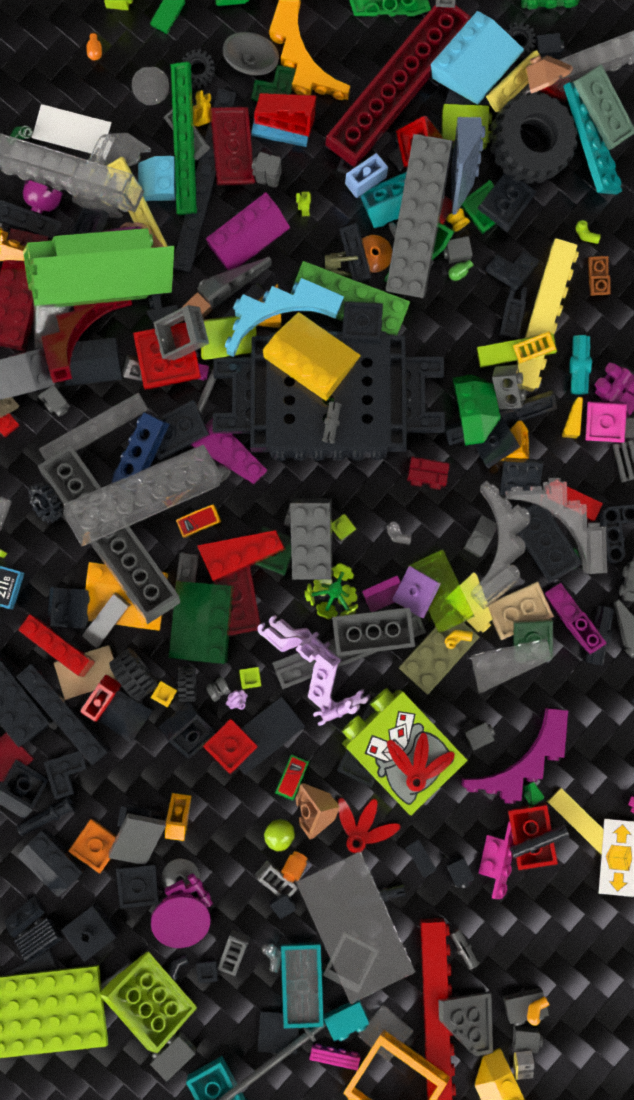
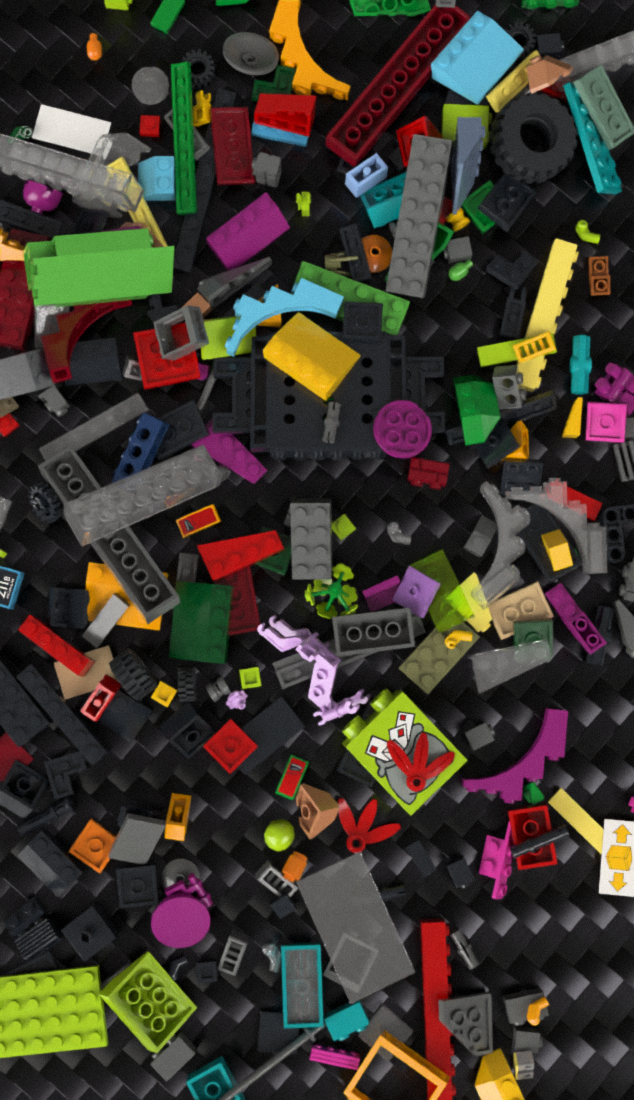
(150, 126): none -> red plate
(402, 429): none -> magenta tile
(557, 550): none -> yellow slope

